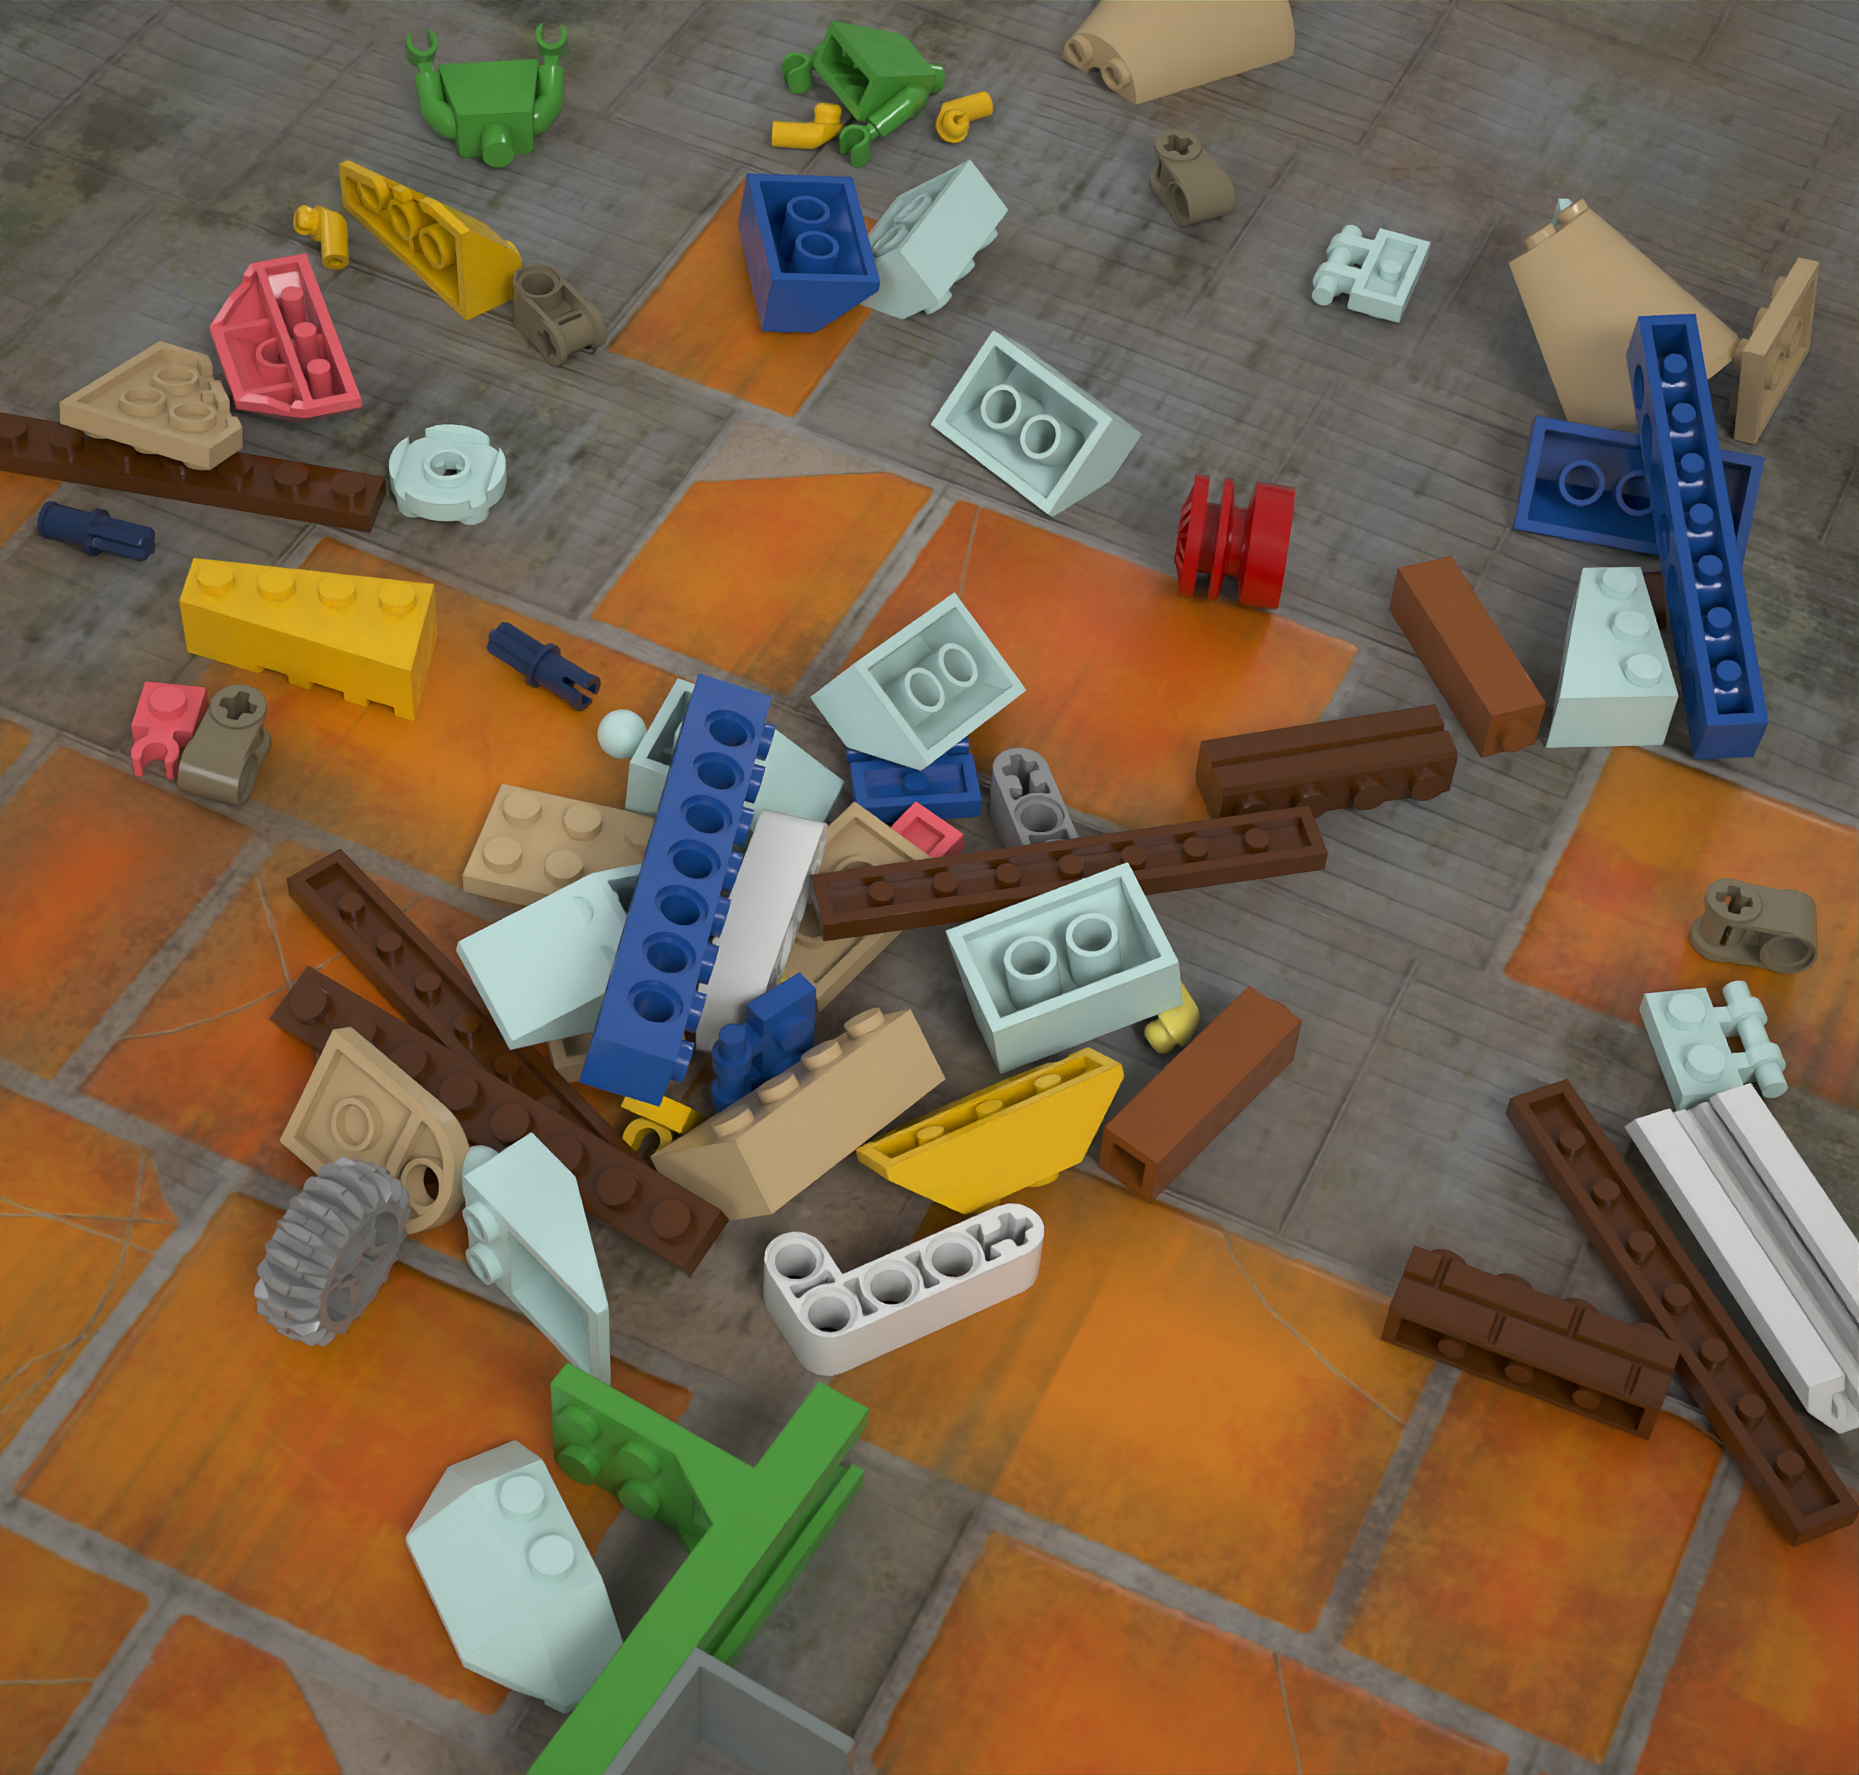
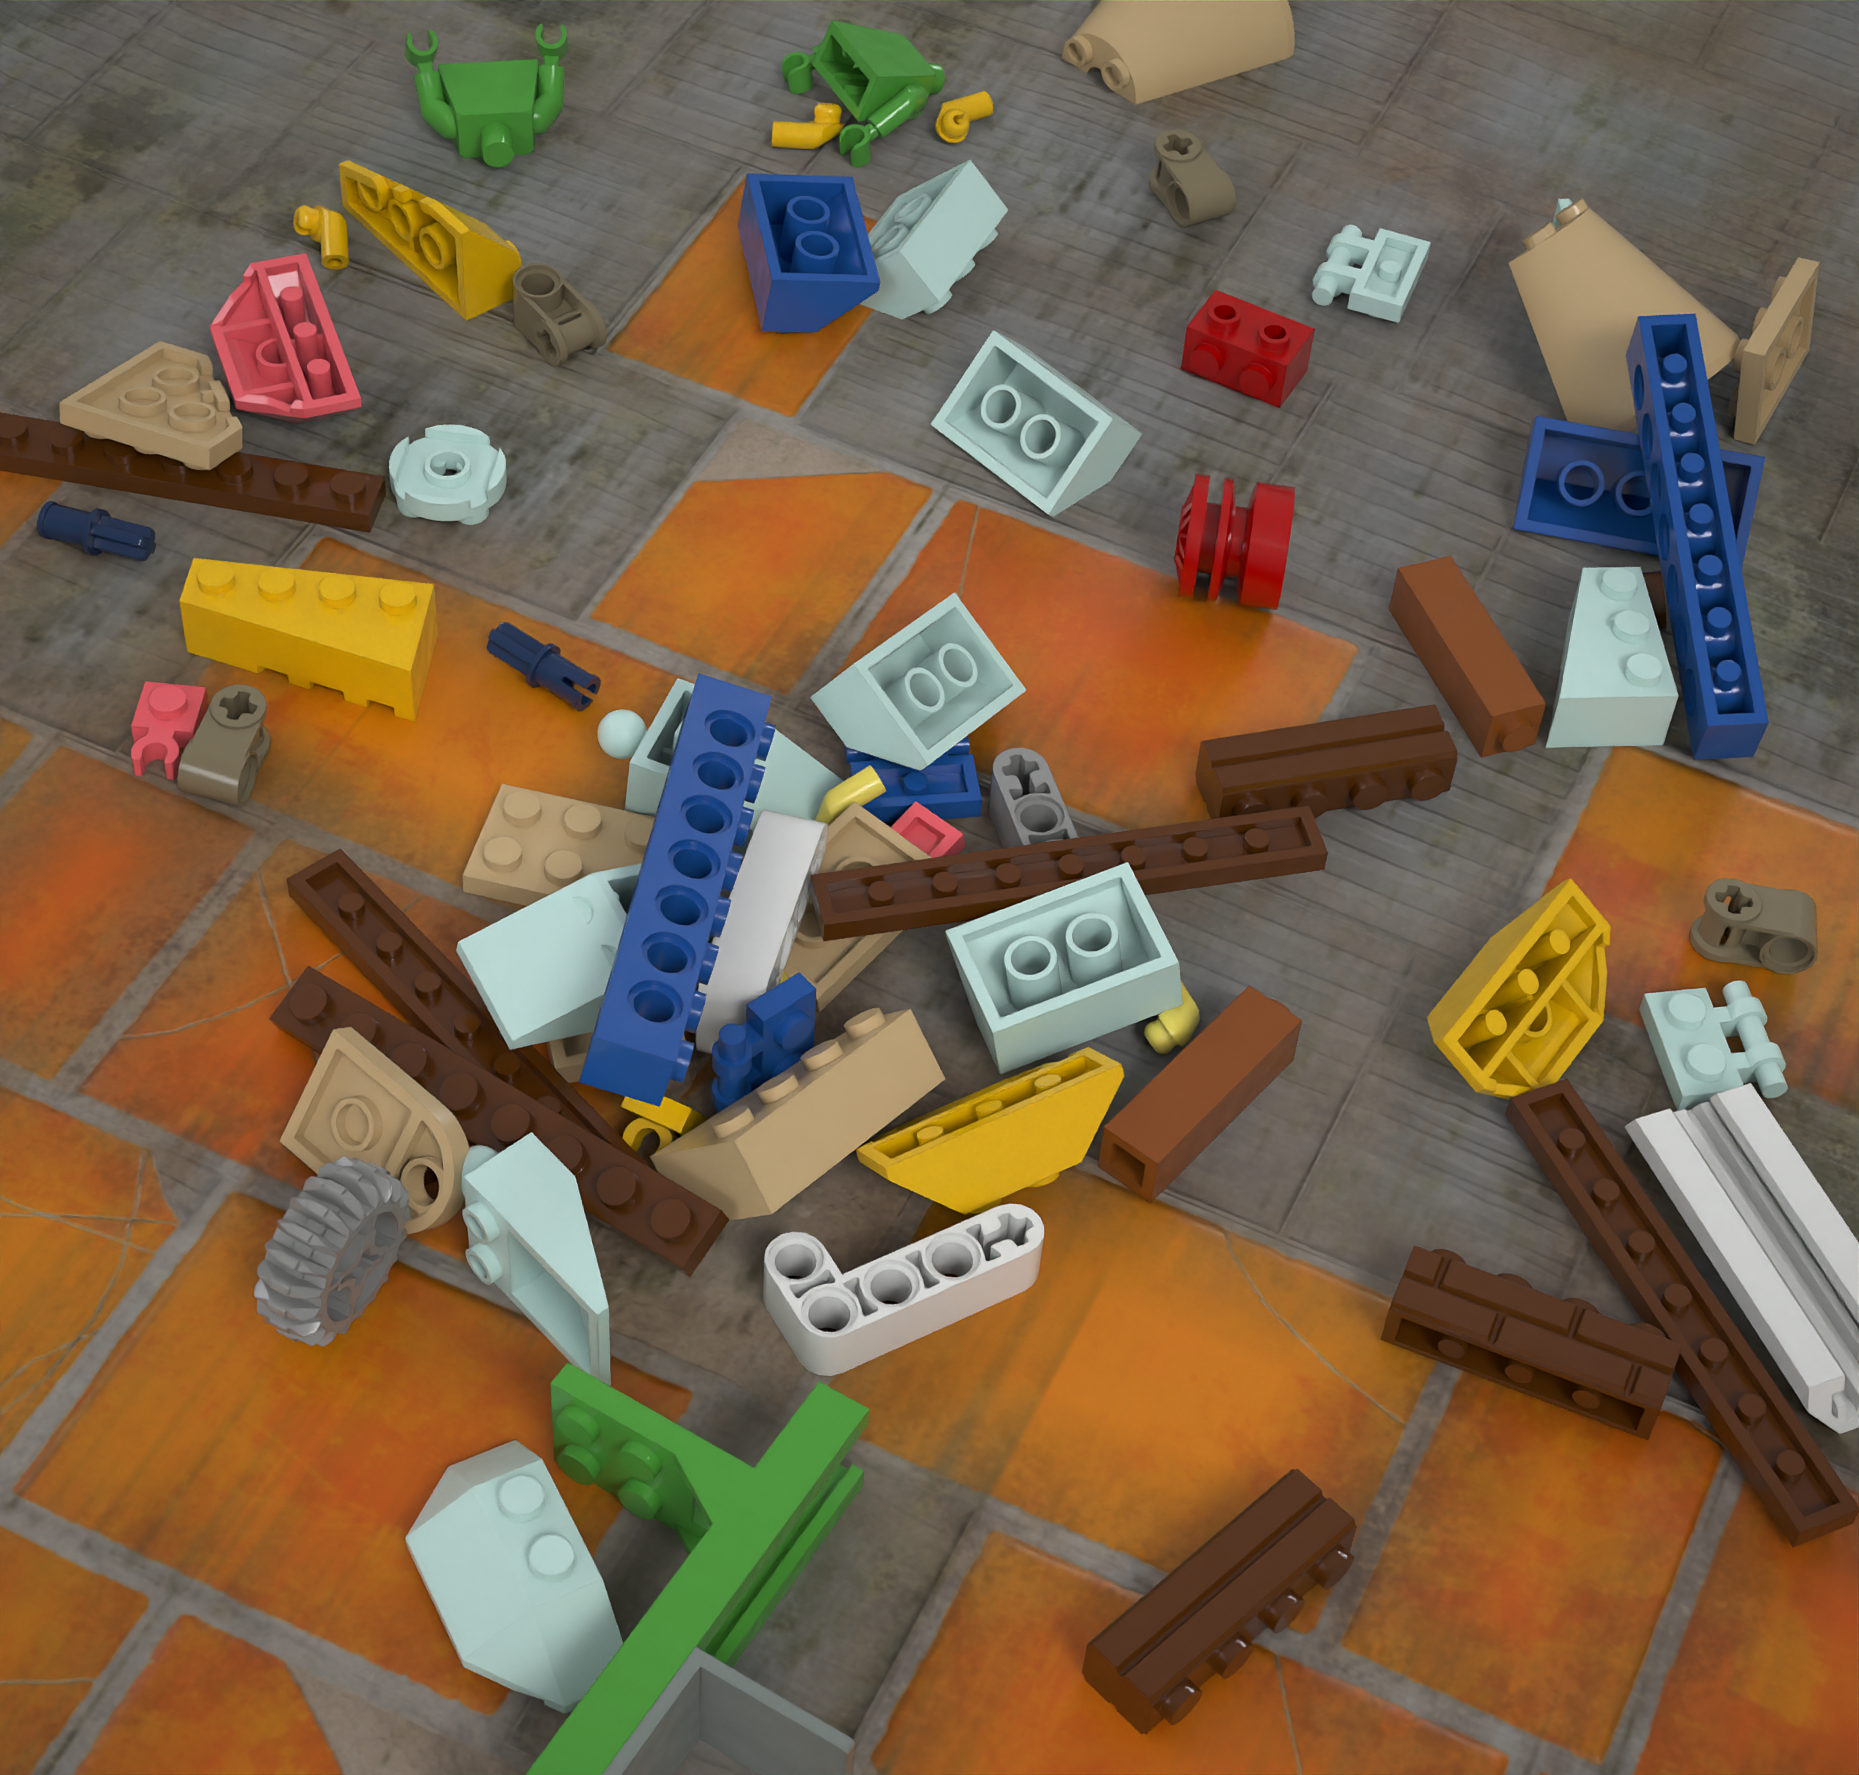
(859, 788): none -> light yellow arm
(1220, 1602): none -> reddish brown brick
(1247, 348): none -> red brick
(1527, 997): none -> yellow wedge

